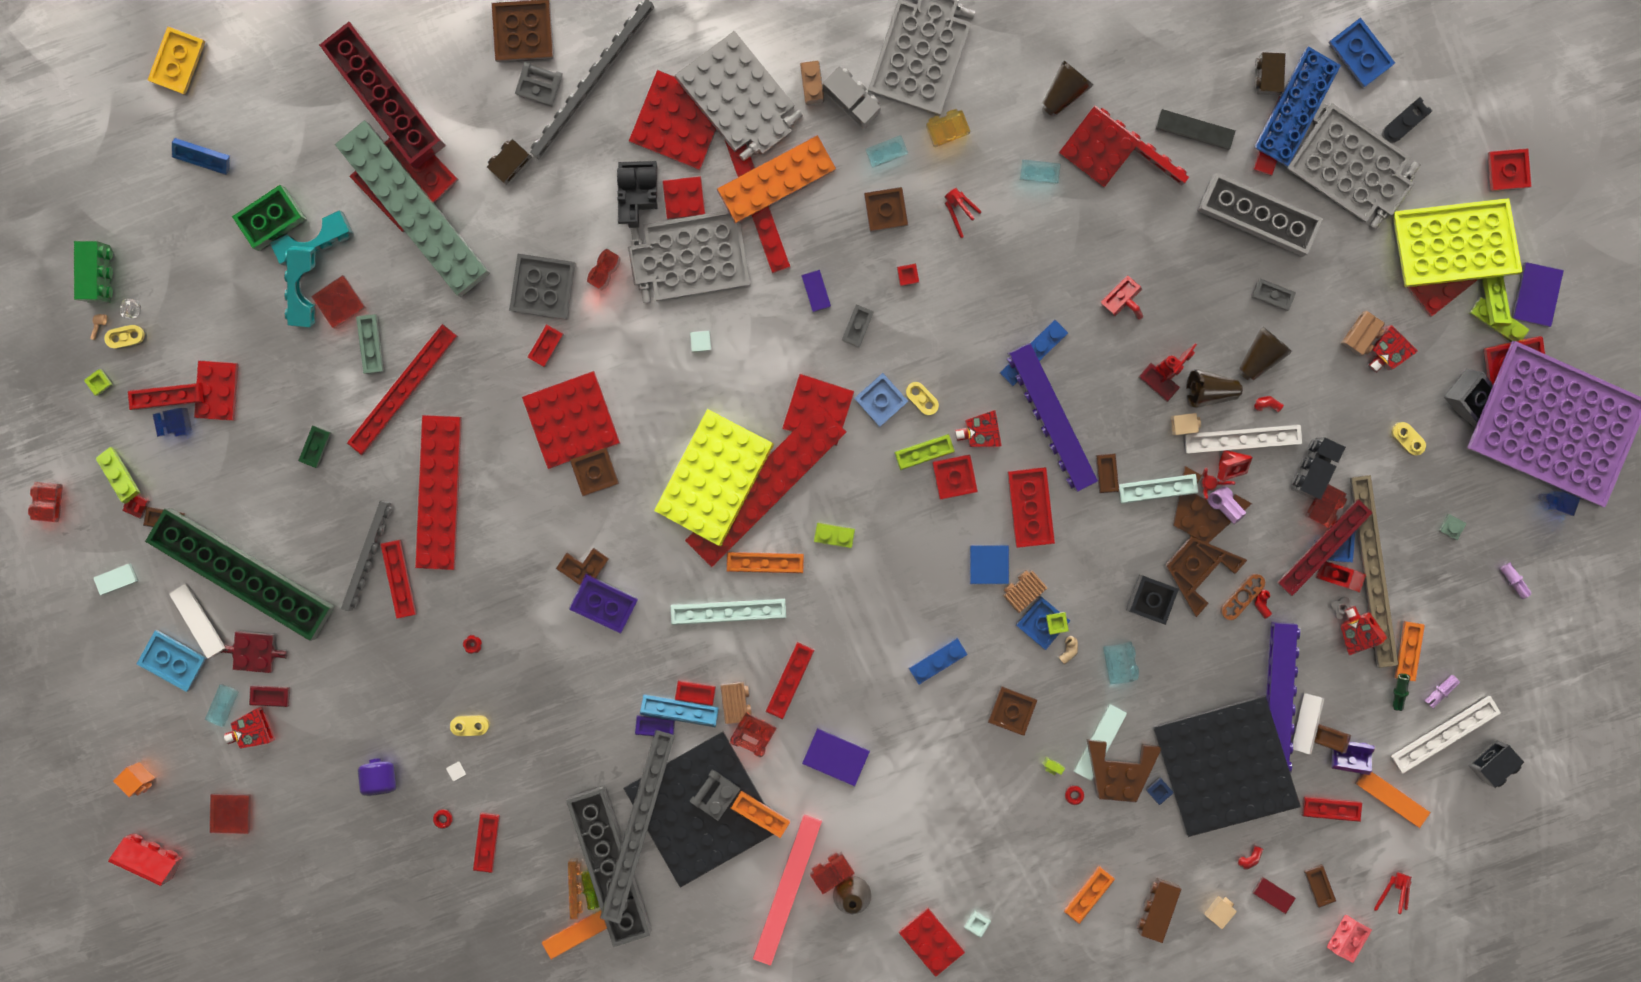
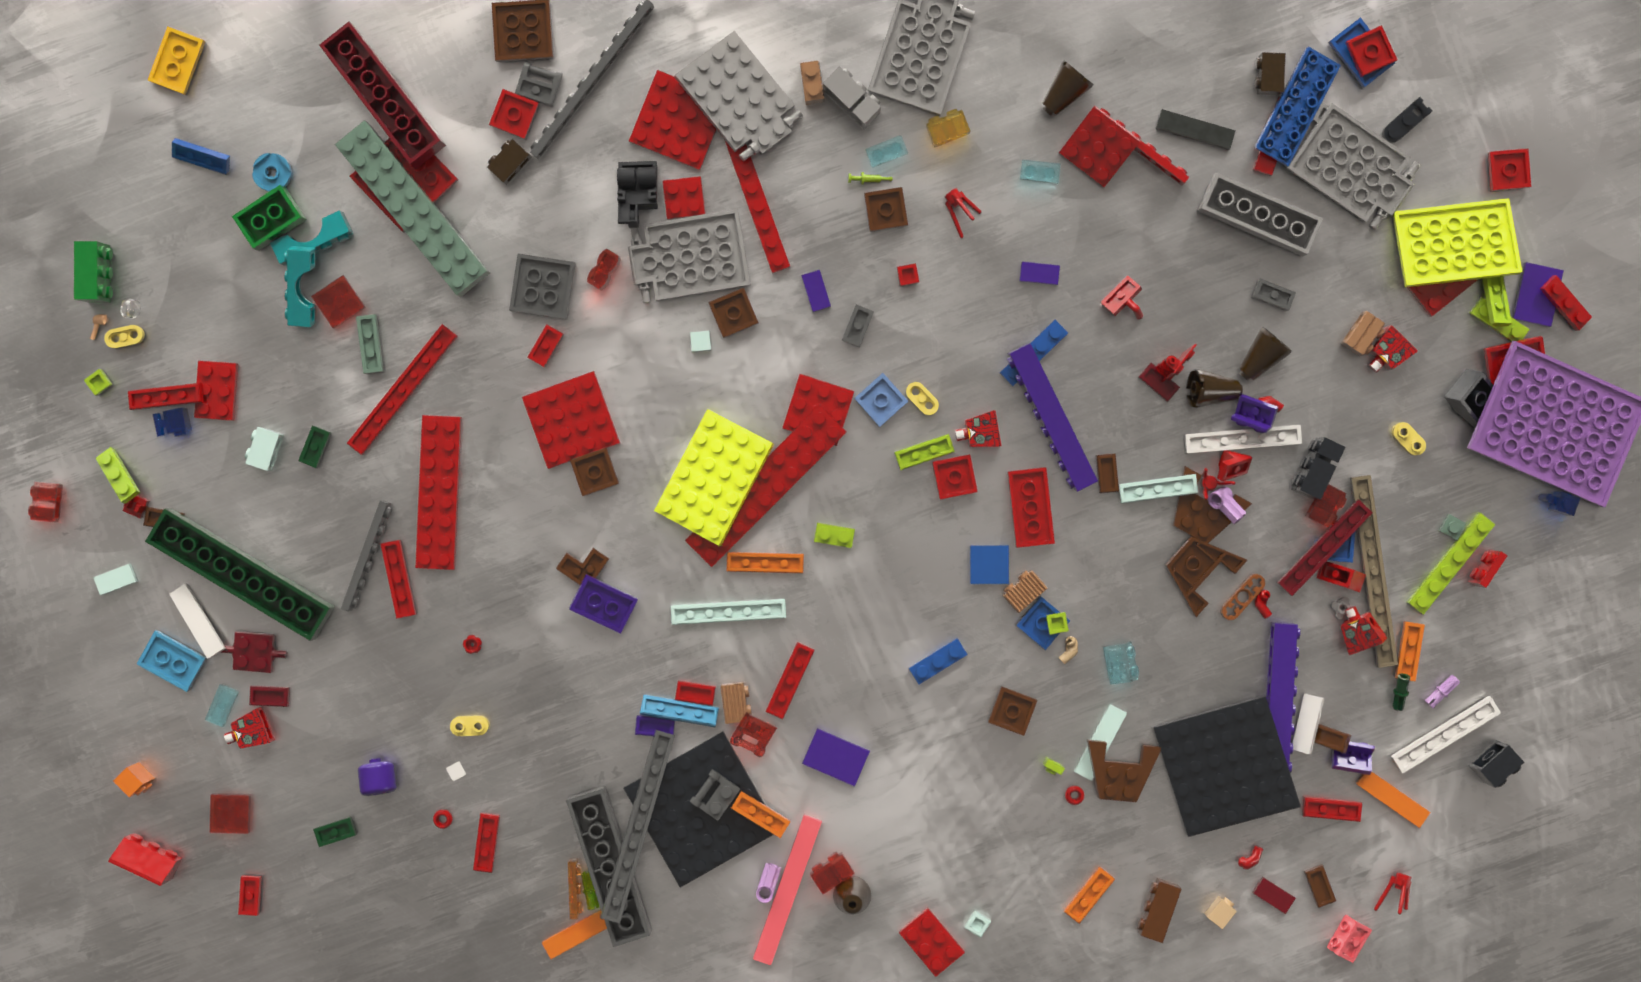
(250, 895): none -> red plate
(260, 171): none -> dark azure plate
(264, 448): none -> light aqua brick
(335, 831): none -> dark green plate
(514, 114): none -> red plate
(733, 312): none -> reddish brown plate
(768, 880): none -> lavender piece
(776, 179): orange plate -> none
(867, 178): none -> lime piece
(1039, 273): none -> dark purple tile
(1152, 599): black brick -> none
(1159, 791): dark blue plate -> none
(1185, 424): tan brick -> none
(1254, 414): none -> dark purple bracket
(1371, 51): none -> red tile
(1451, 563): none -> lime plate
(1489, 565): none -> red plate
(1516, 580): lavender axle -> none
(1566, 303): none -> red plate

